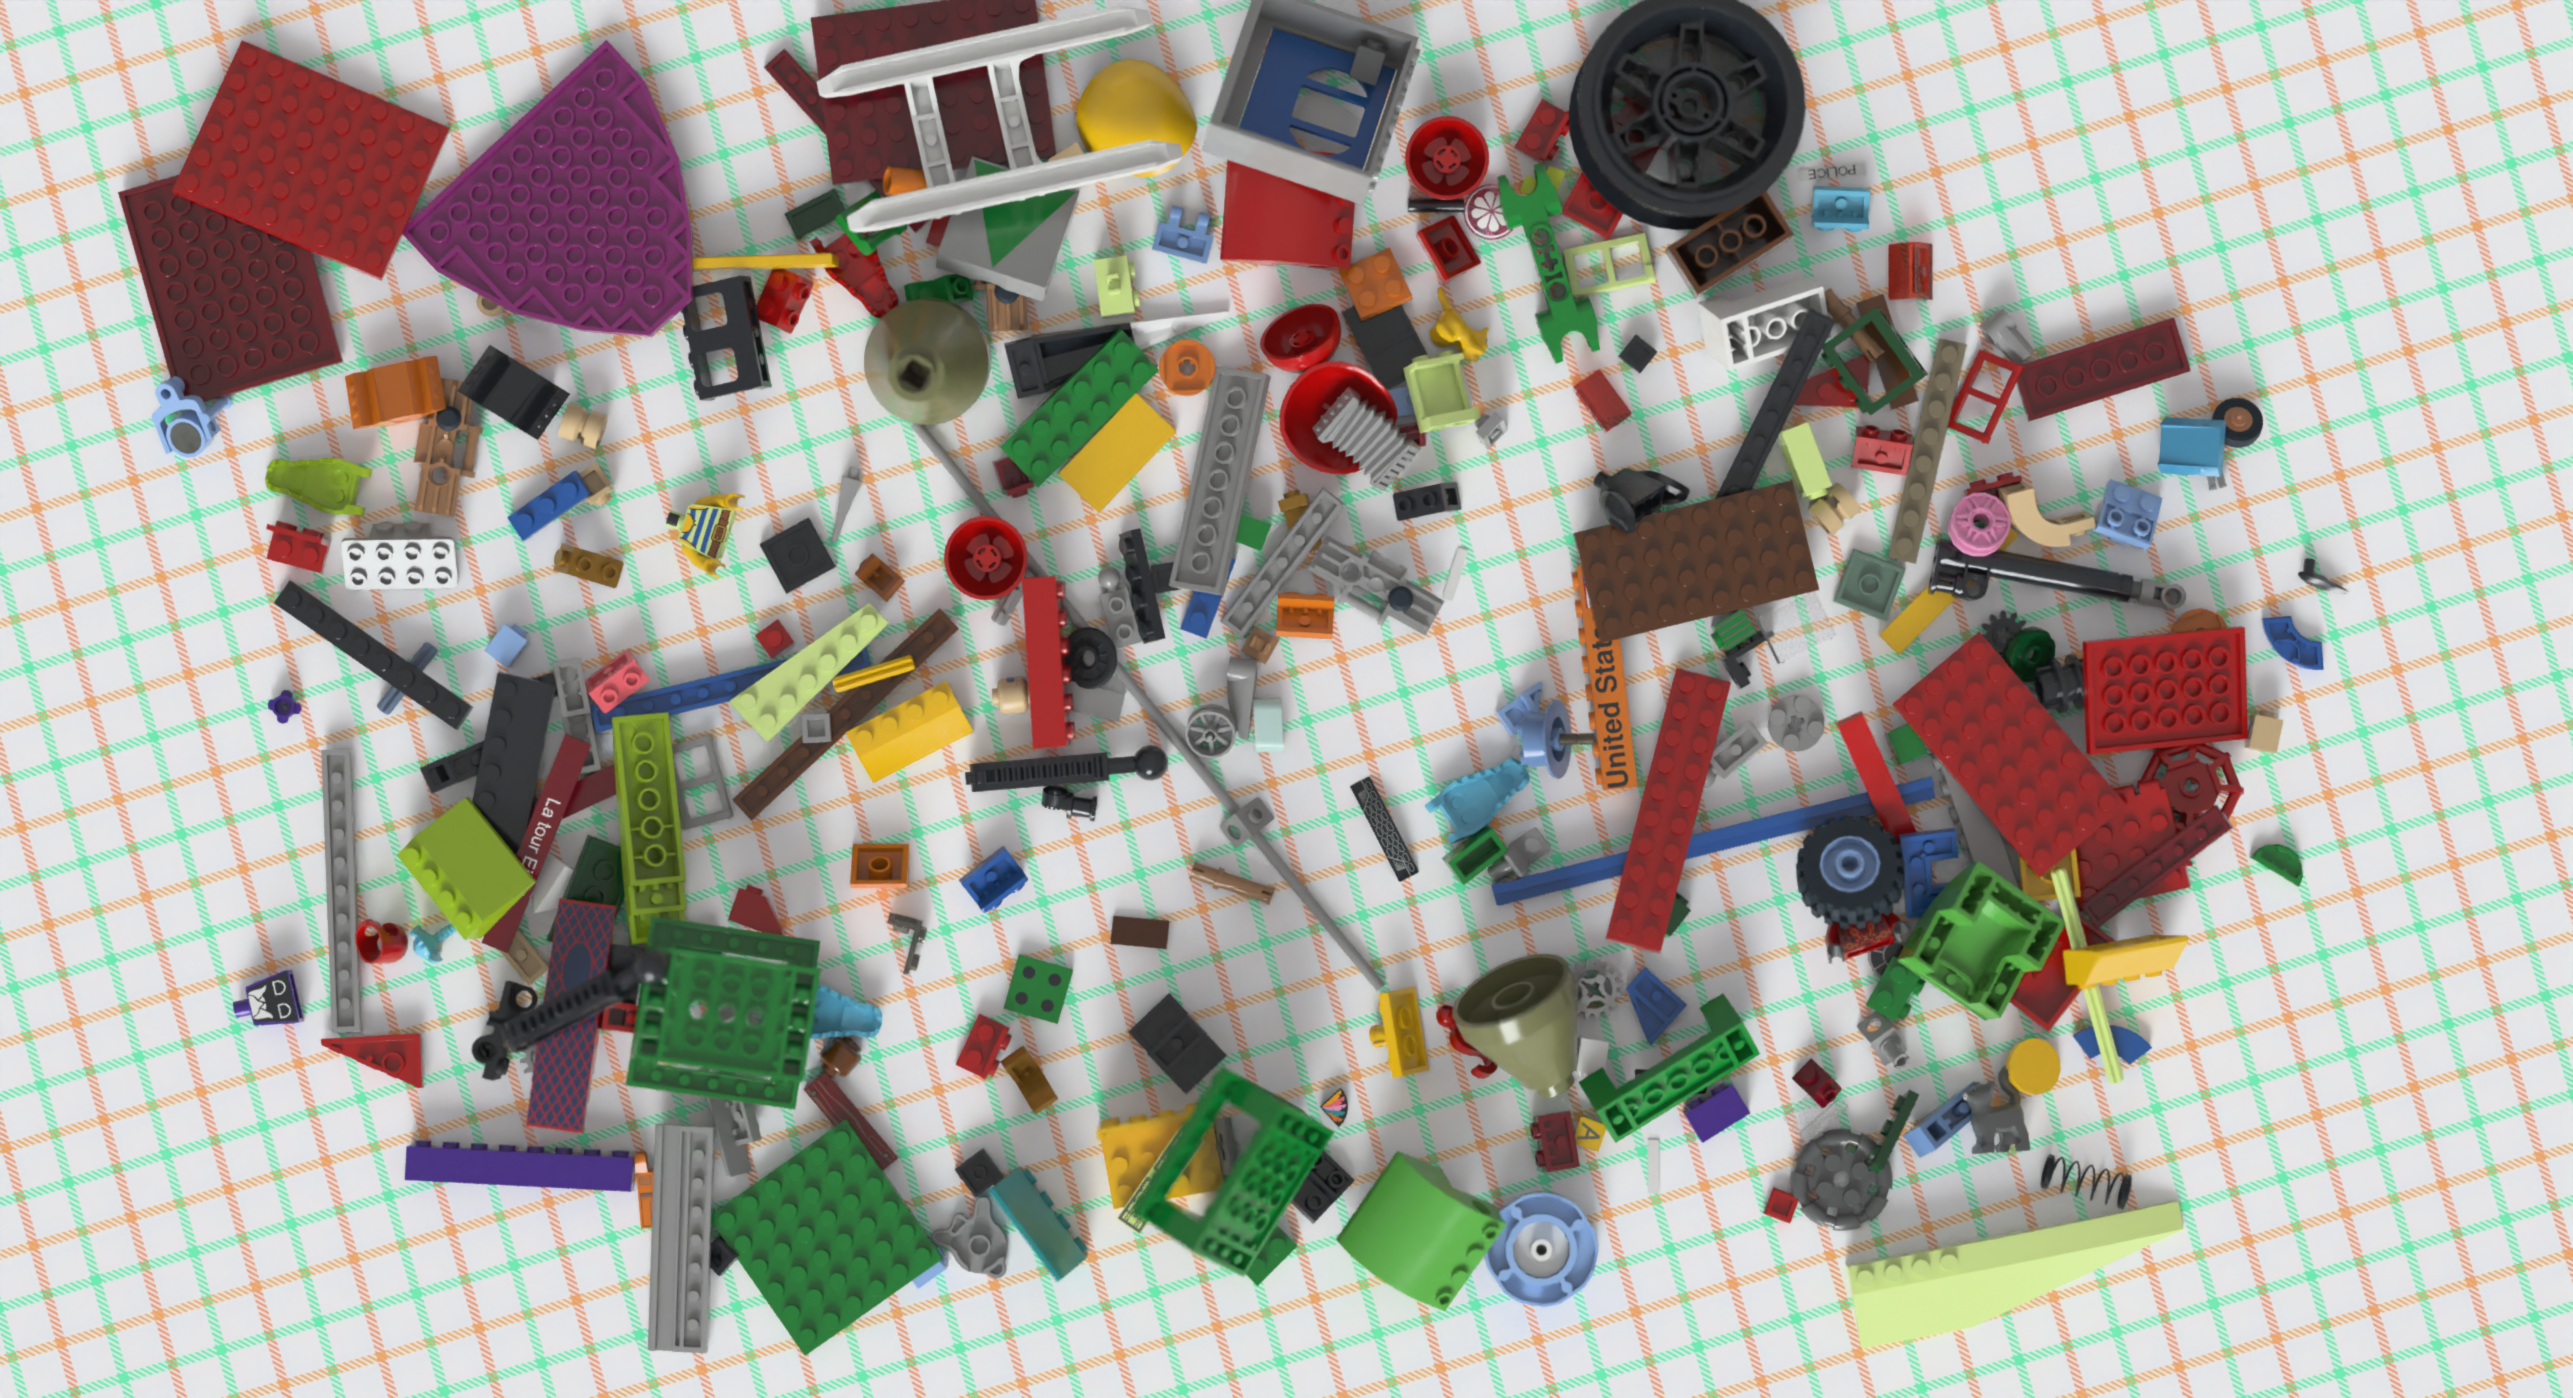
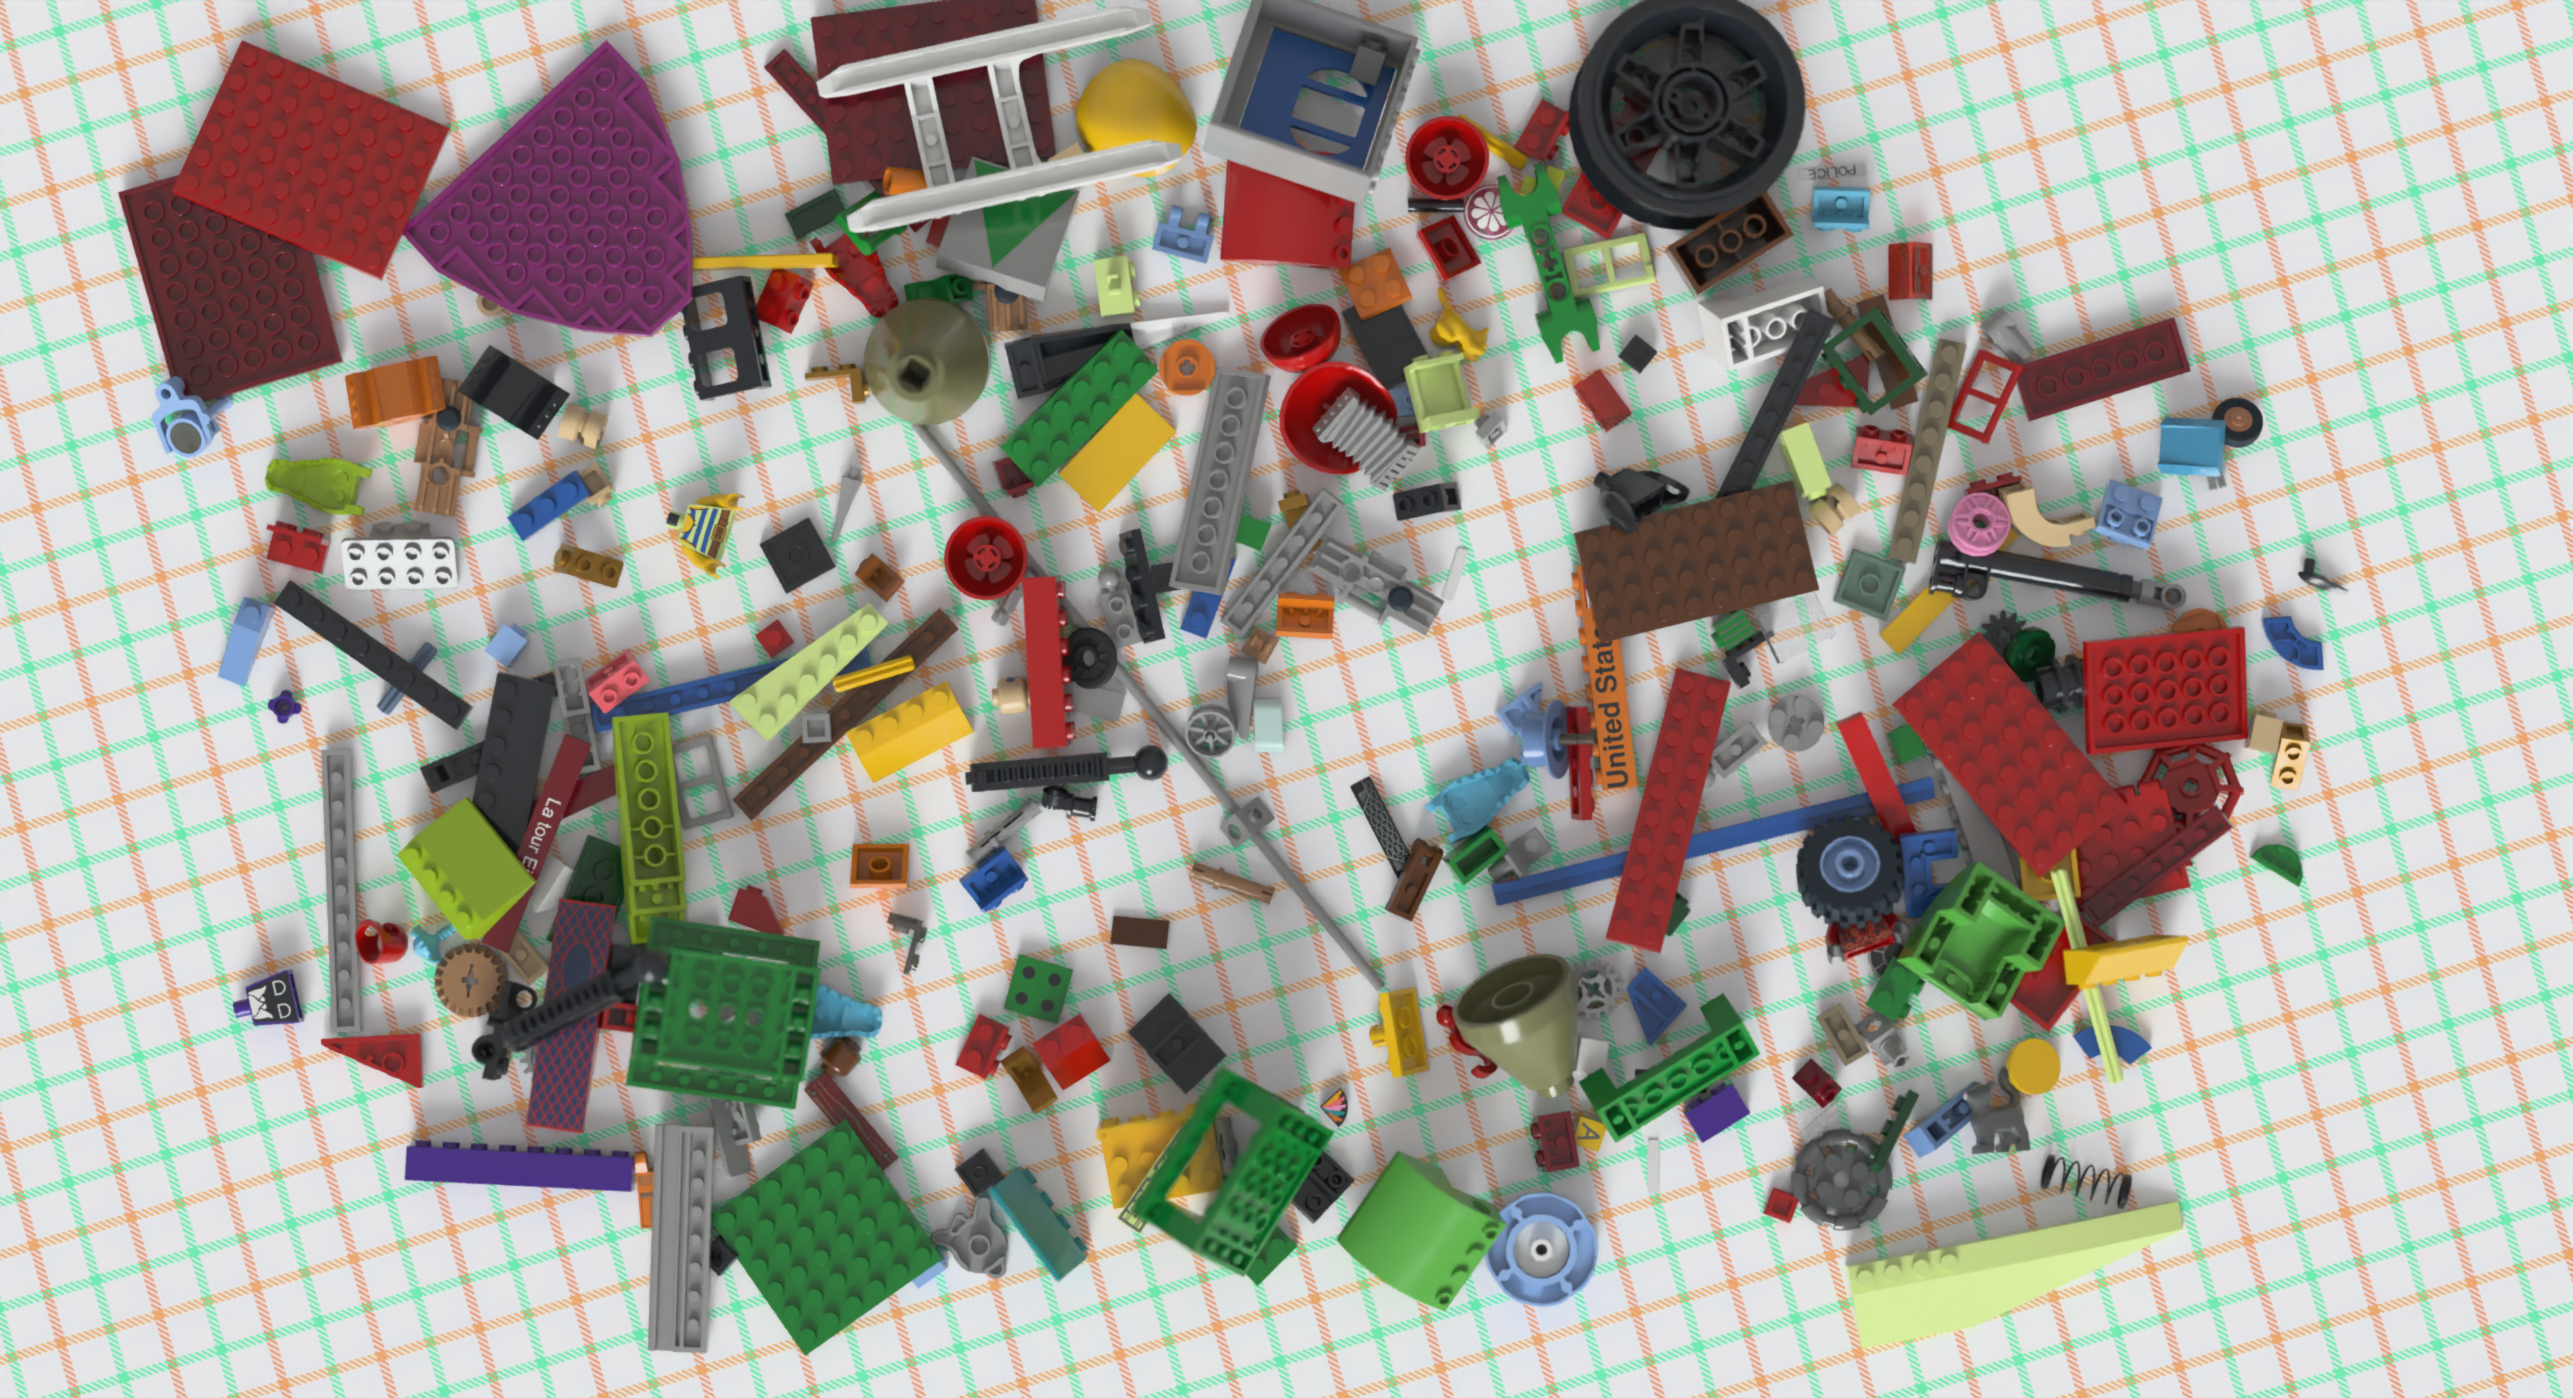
(245, 640): none -> medium blue slope
(486, 968): none -> medium nougat gear
(859, 386): none -> pearl gold bracket
(1003, 831): none -> light grey pin
(1071, 1051): none -> red slope
(1414, 880): none -> reddish brown plate
(1500, 147): none -> yellow axle
(1580, 773): none -> red plate
(1842, 1034): none -> dark tan plate
(2291, 756): none -> bracket

